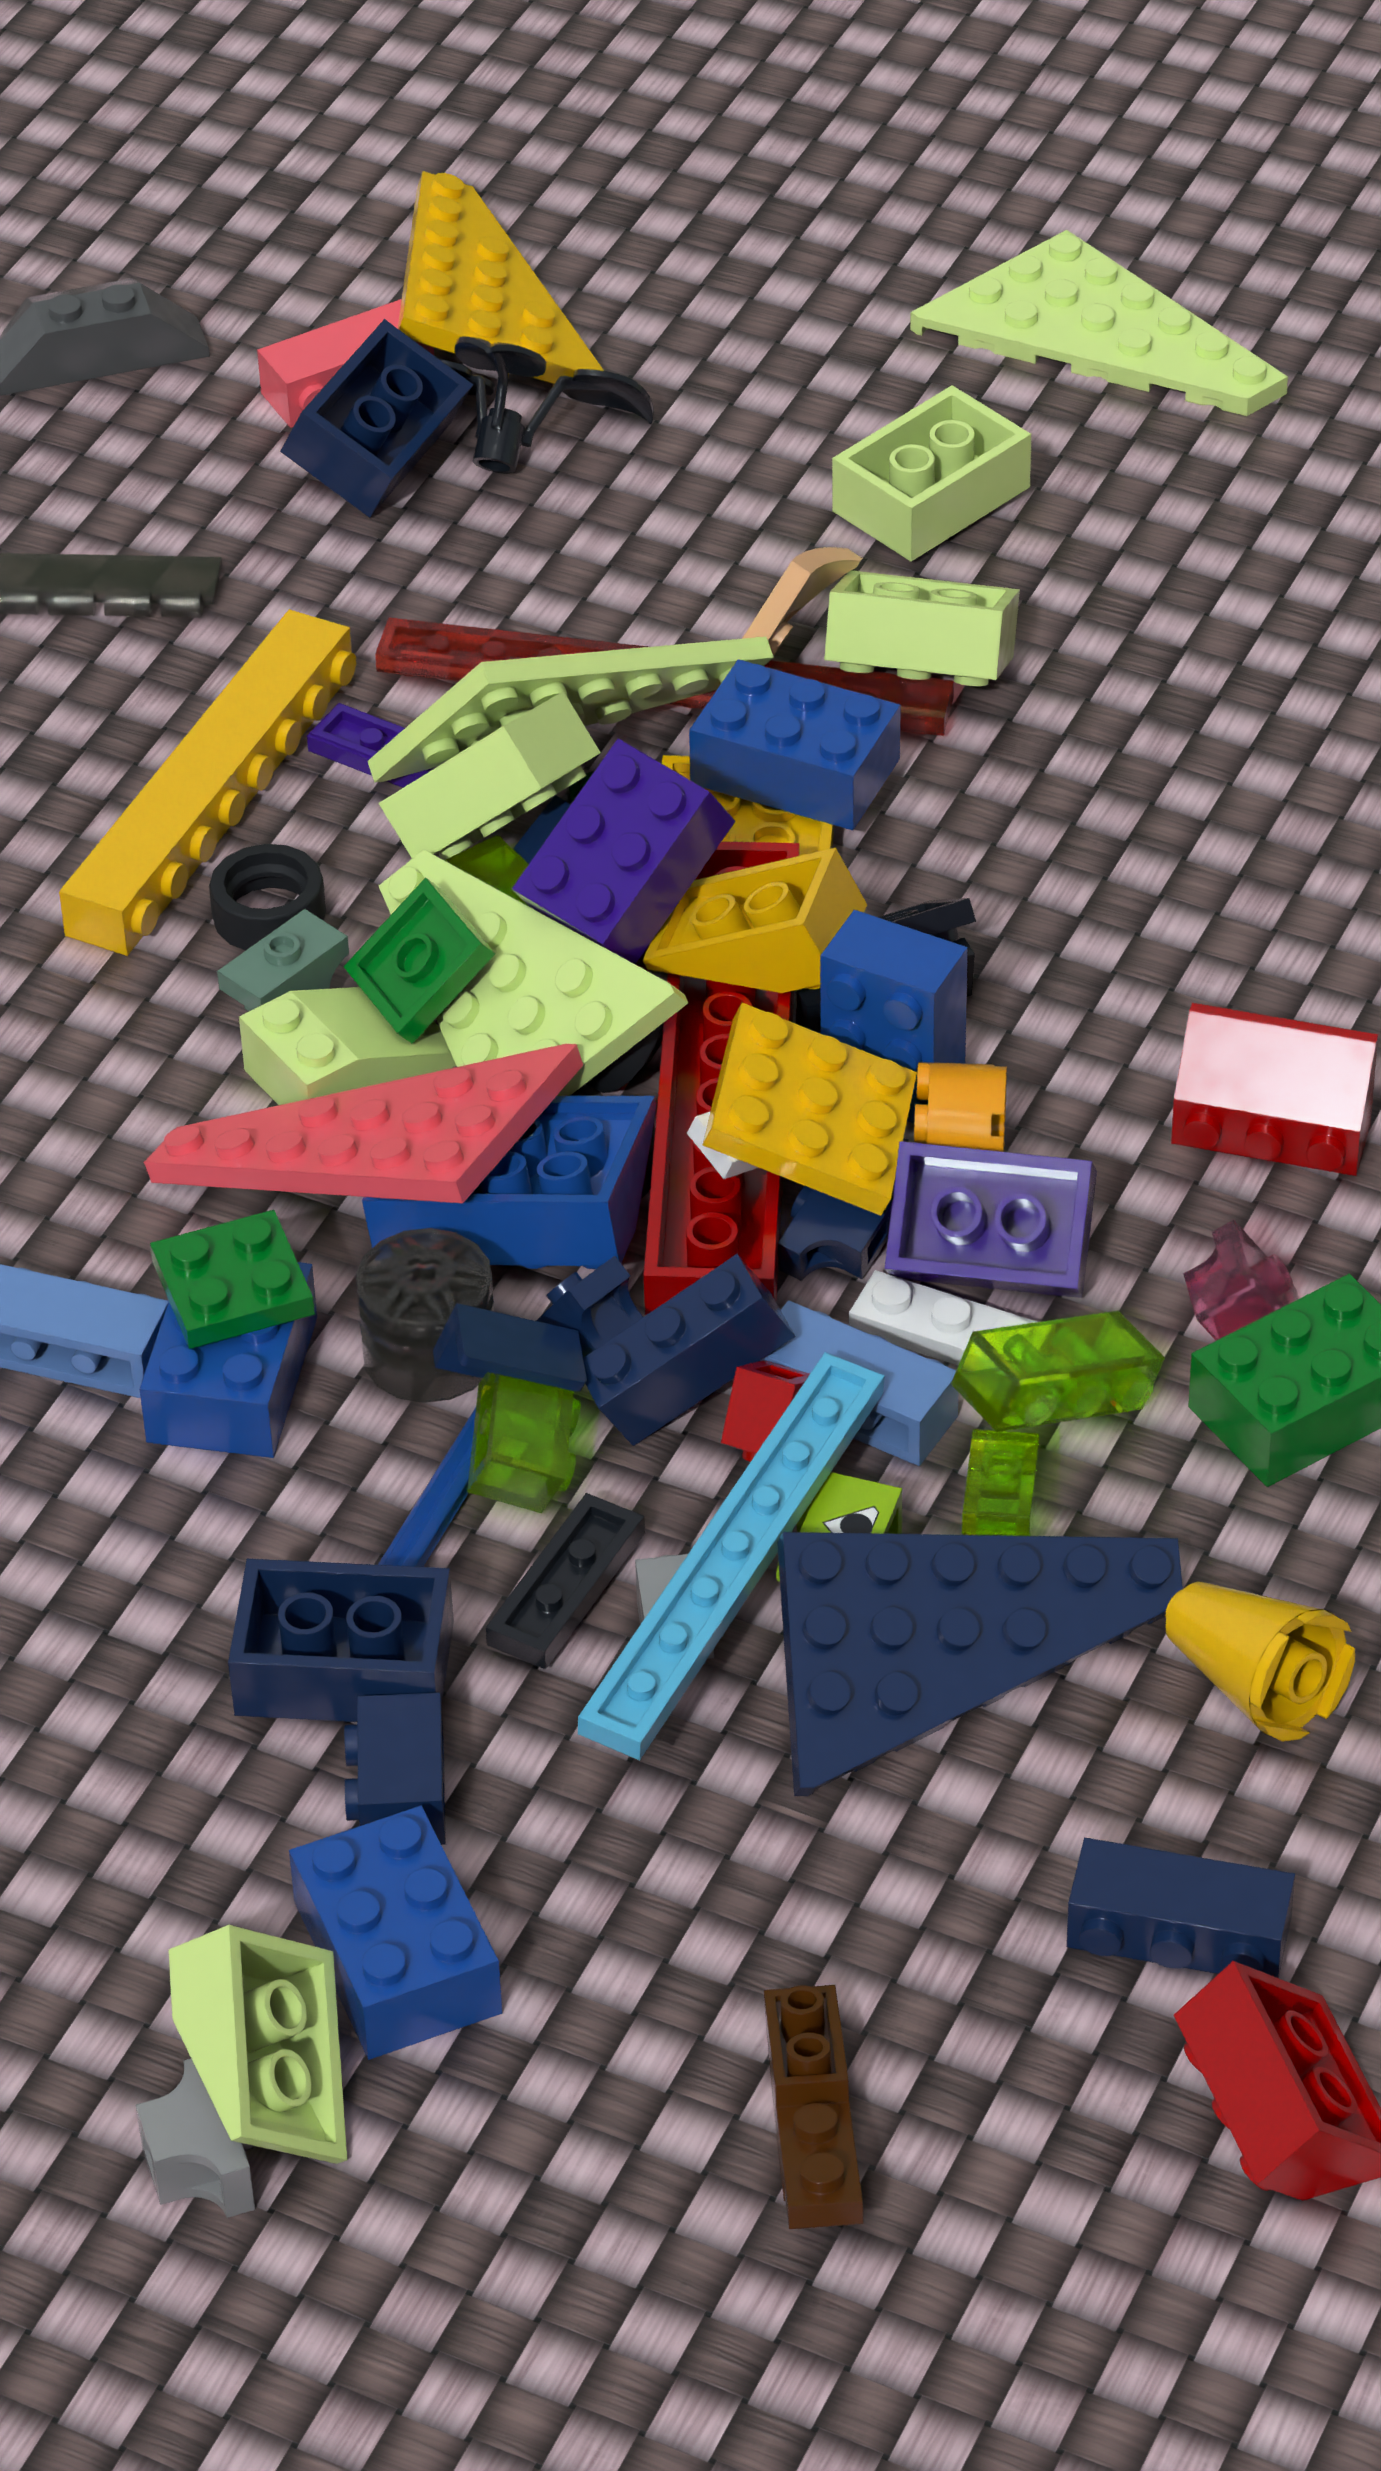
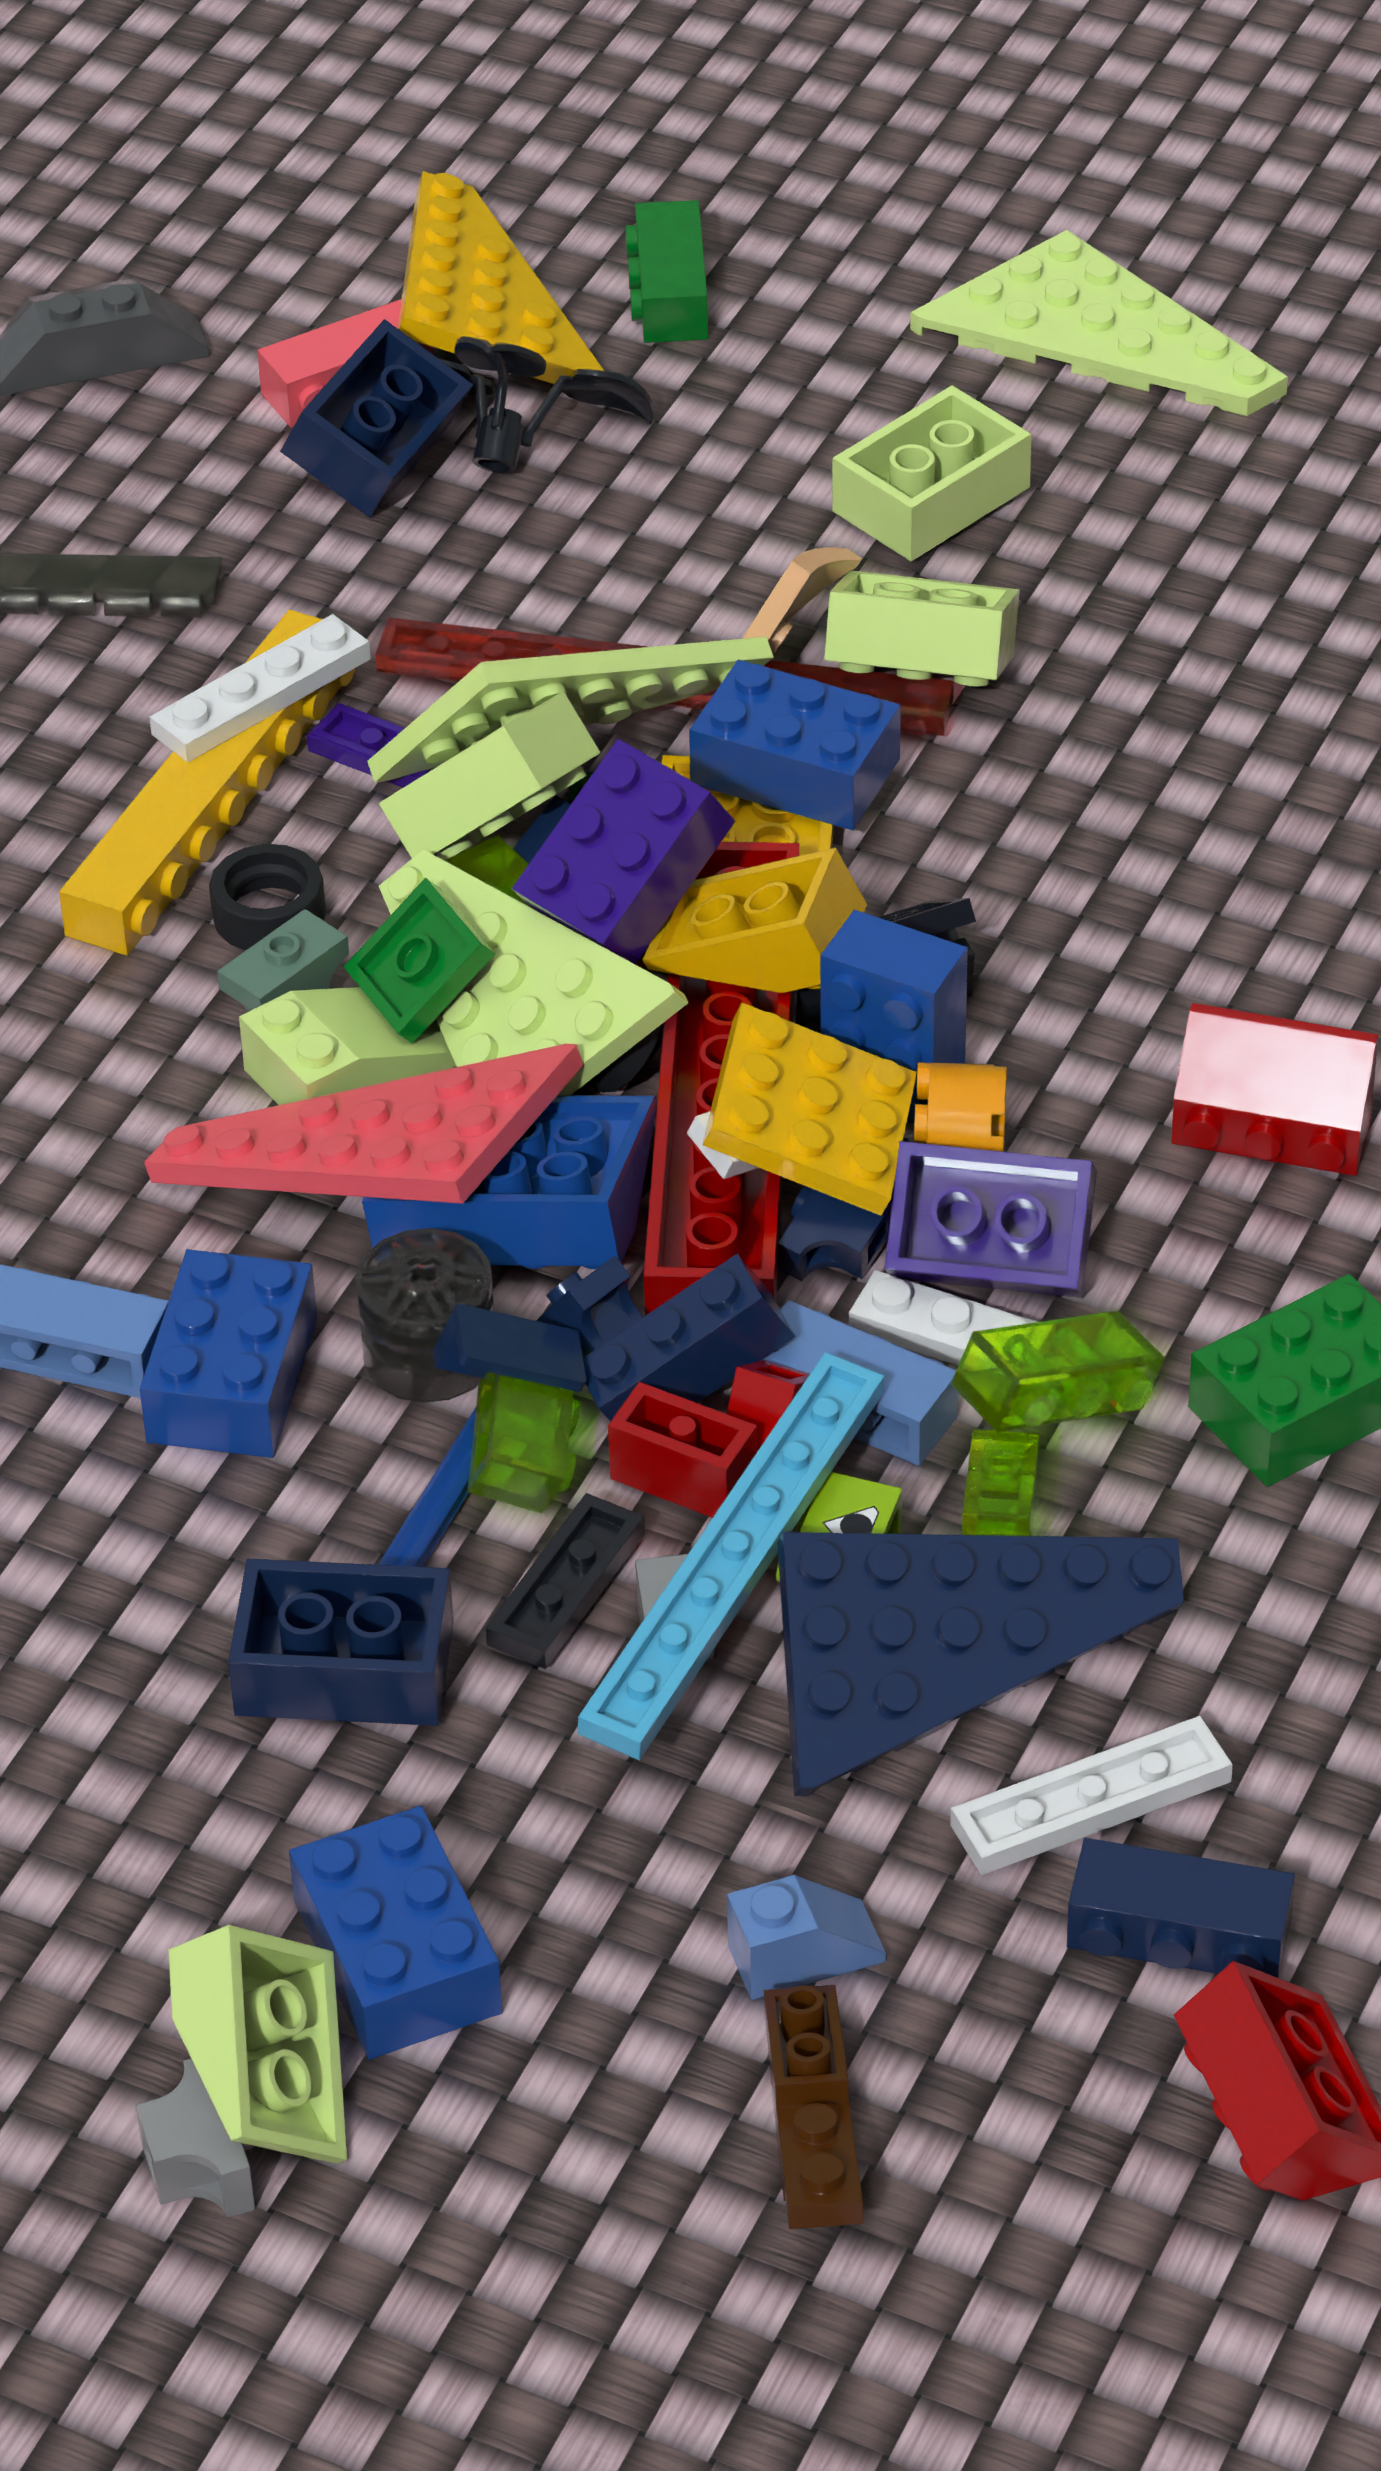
(232, 1279): green plate -> none
(259, 688): none -> white plate
(397, 1758): dark blue brick -> none
(667, 271): none -> green brick
(678, 1449): none -> red brick
(798, 1934): none -> medium blue slope
(1090, 1795): none -> white plate
(1237, 1283): clear pink brick -> none
(1264, 1654): yellow cone -> none

